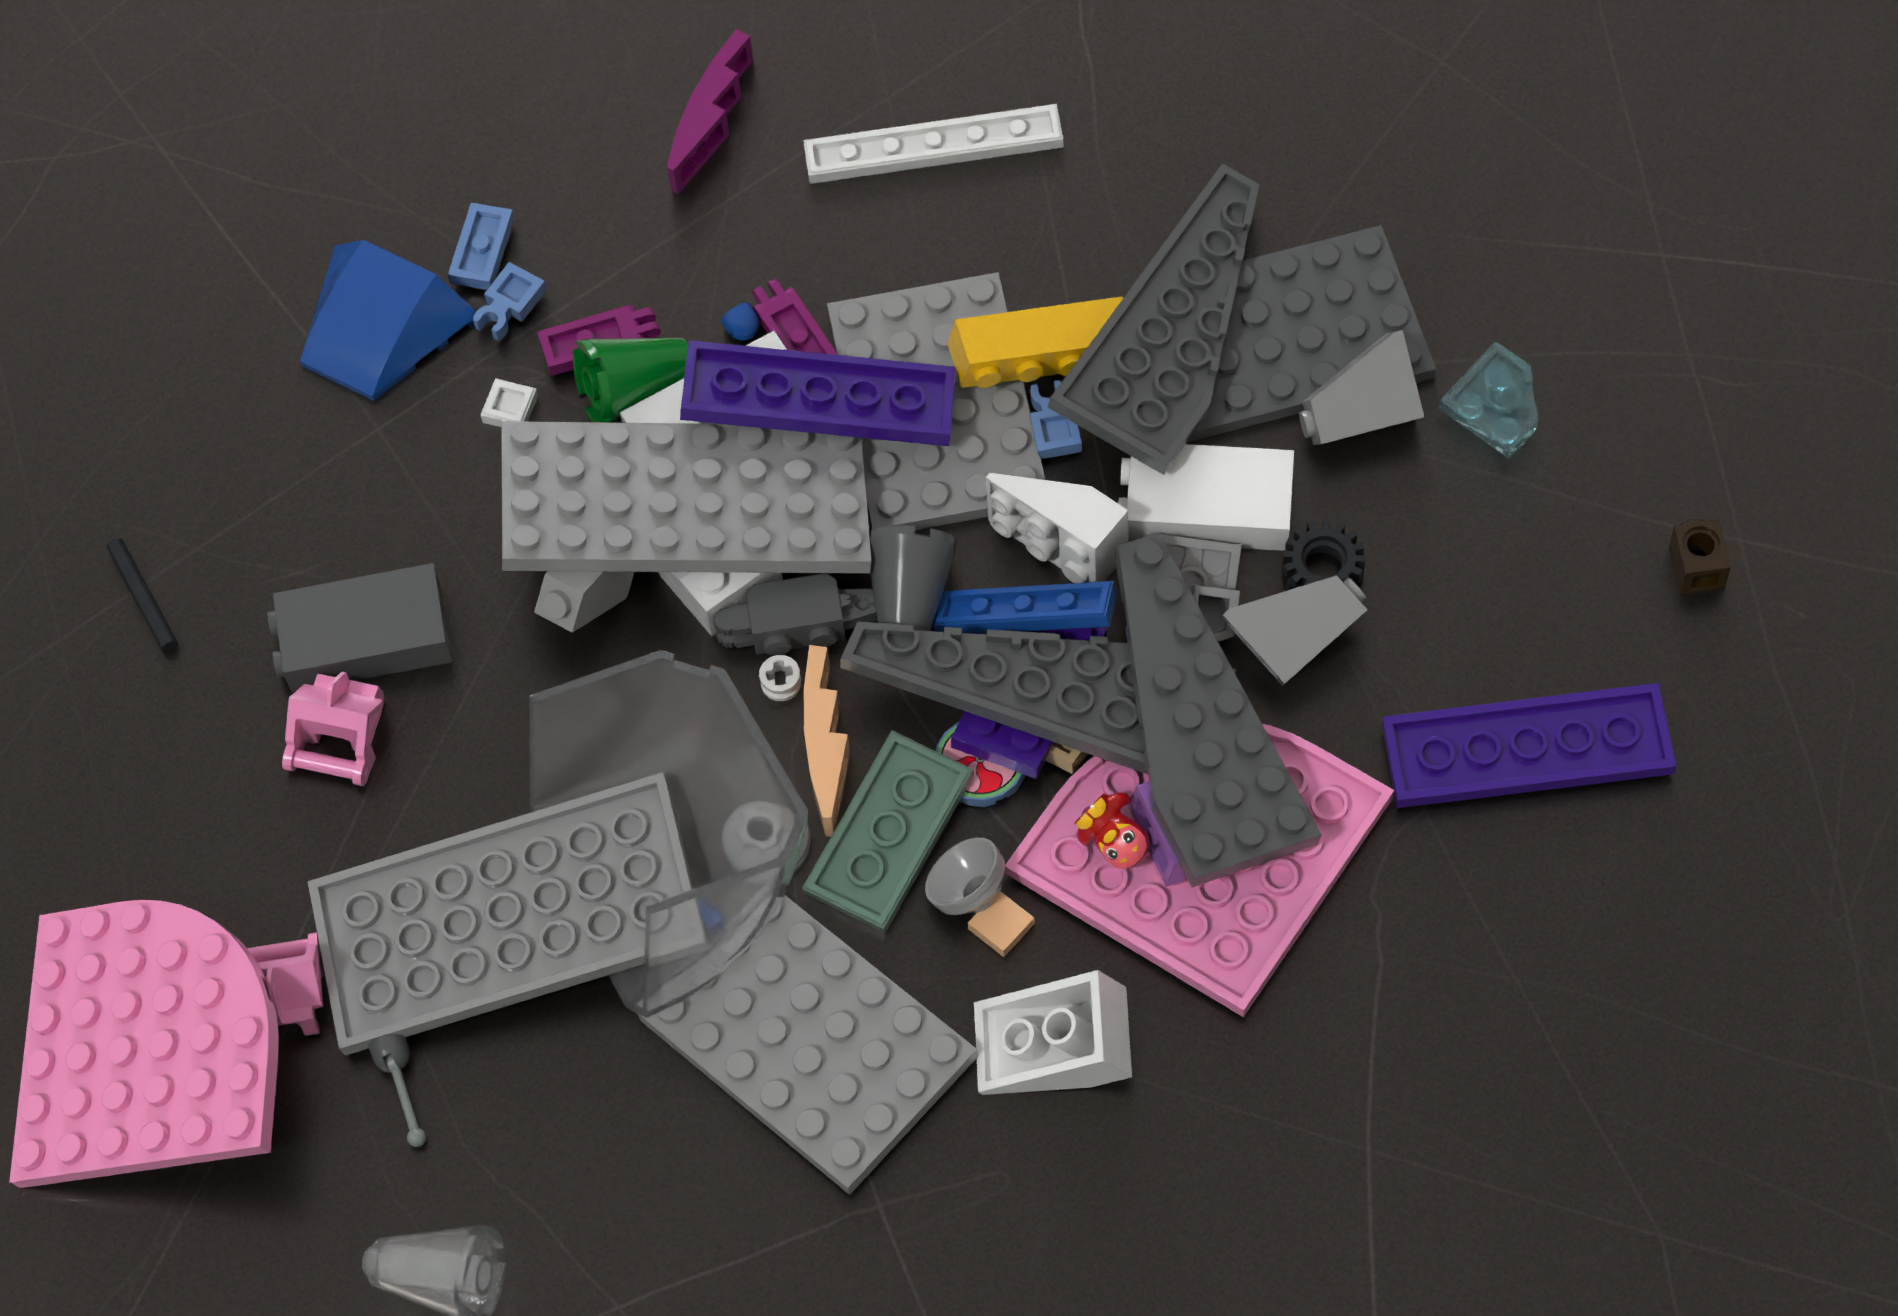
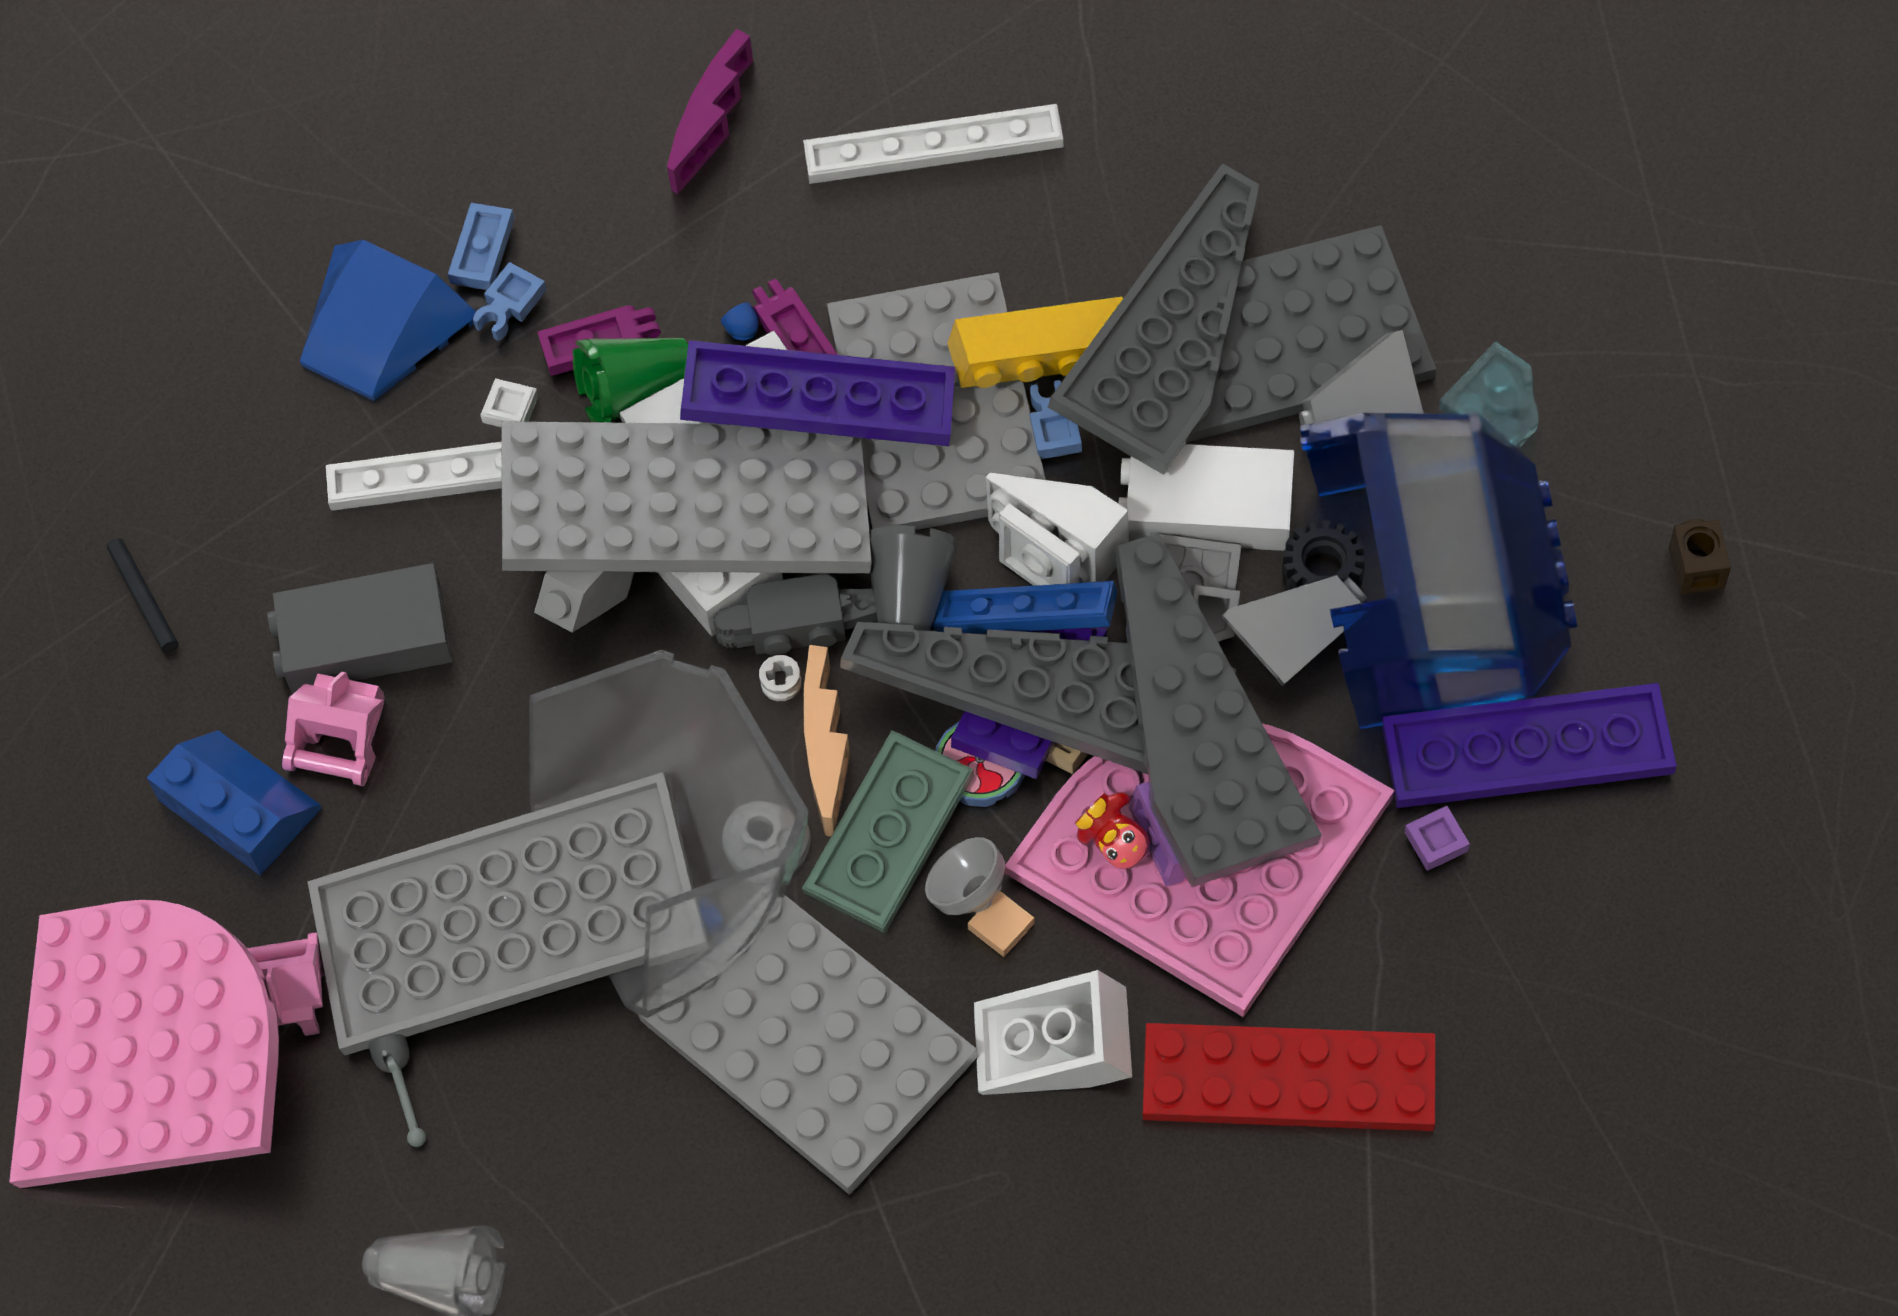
(232, 798): none -> blue slope
(414, 476): none -> white tile
(1035, 551): none -> white tile
(1289, 1077): none -> red plate
(1437, 838): none -> medium lavender plate
(1461, 560): none -> clear blue windscreen

